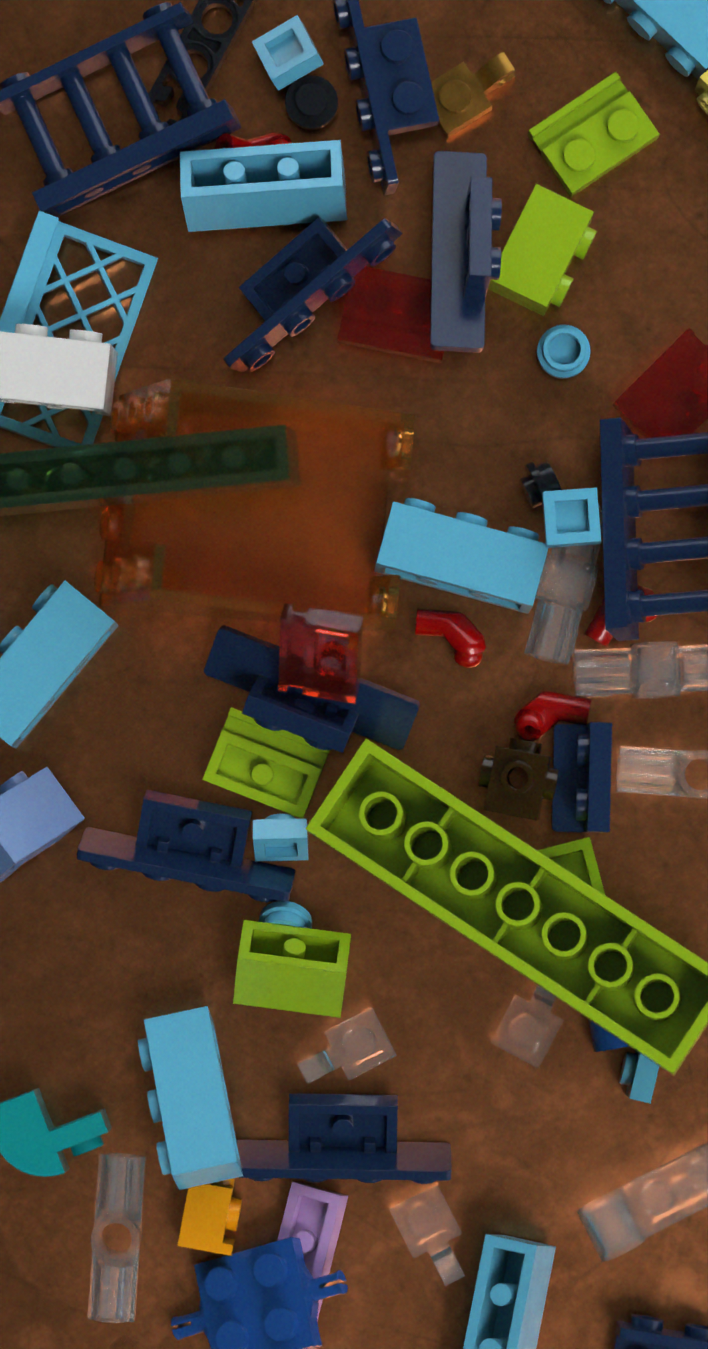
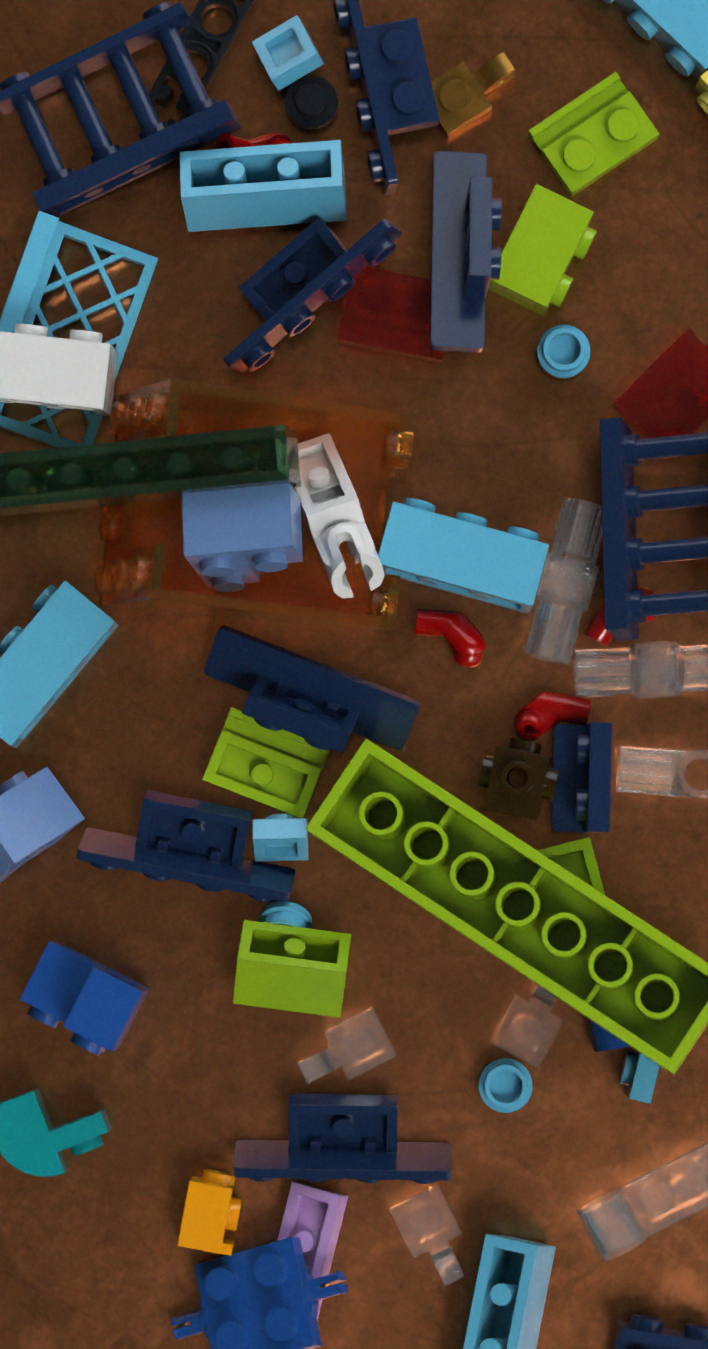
(83, 995): none -> blue brick
(116, 1272): clear piece -> none
(190, 1098): medium azure brick -> none
(241, 532): none -> medium blue brick
(320, 653): clear red plate -> none
(334, 515): none -> white plate
(505, 1085): none -> medium azure plate
(538, 479): black plate -> none
(571, 517): medium azure plate -> none

